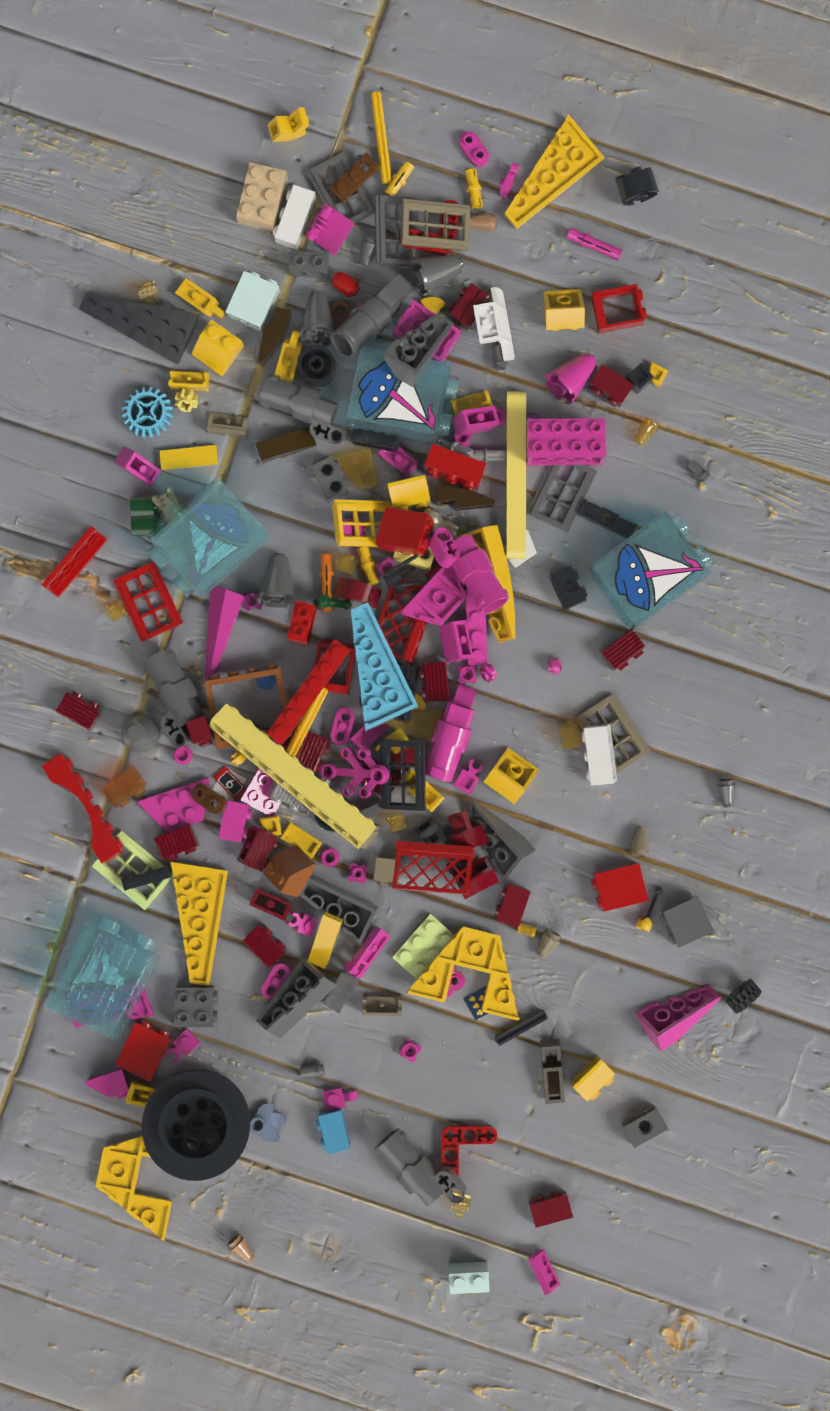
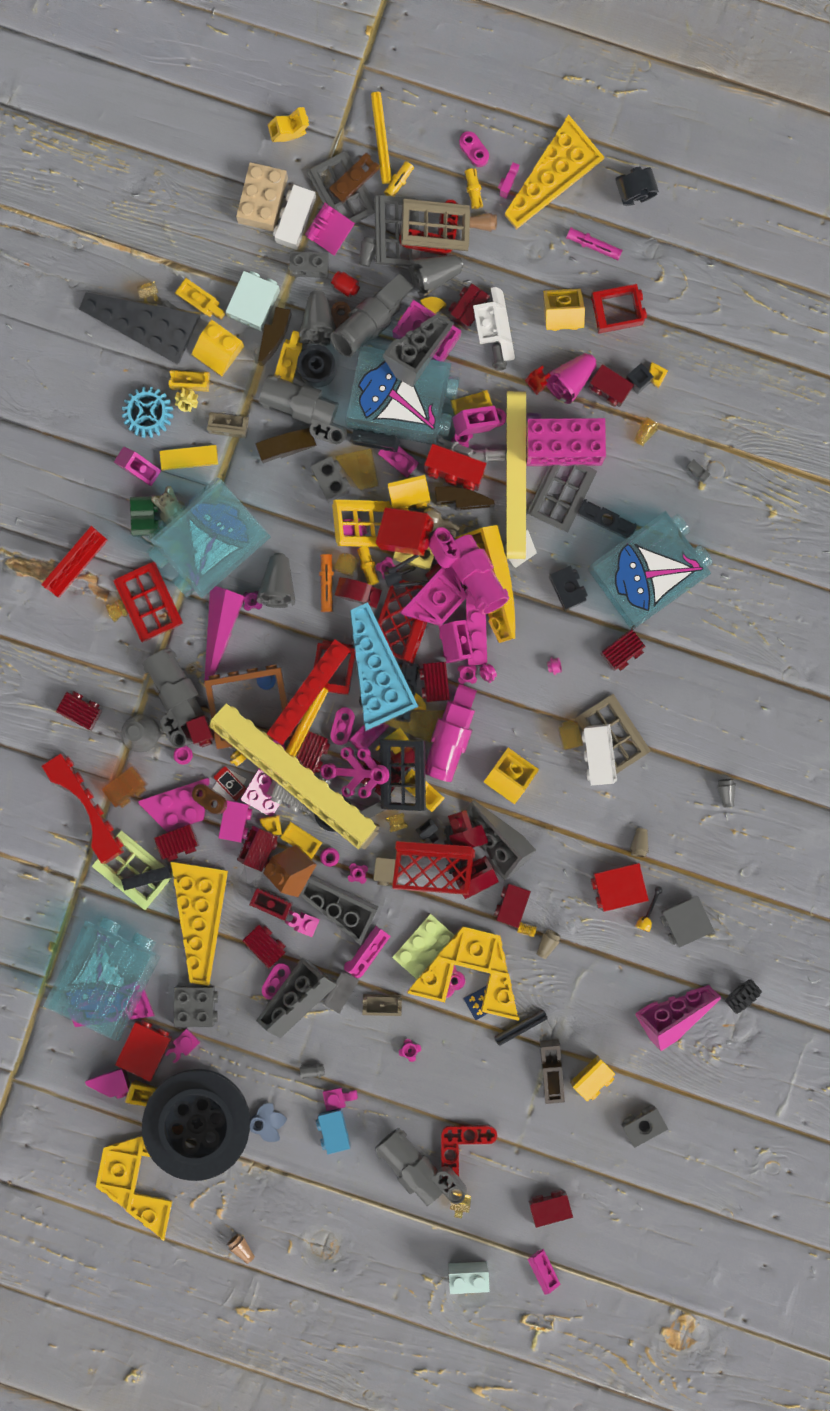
(302, 623): red window -> none
(323, 601): dark green piece -> none
(325, 940): yellow tile -> none
(467, 779): dark pink plate -> none
(537, 380): none -> red plate

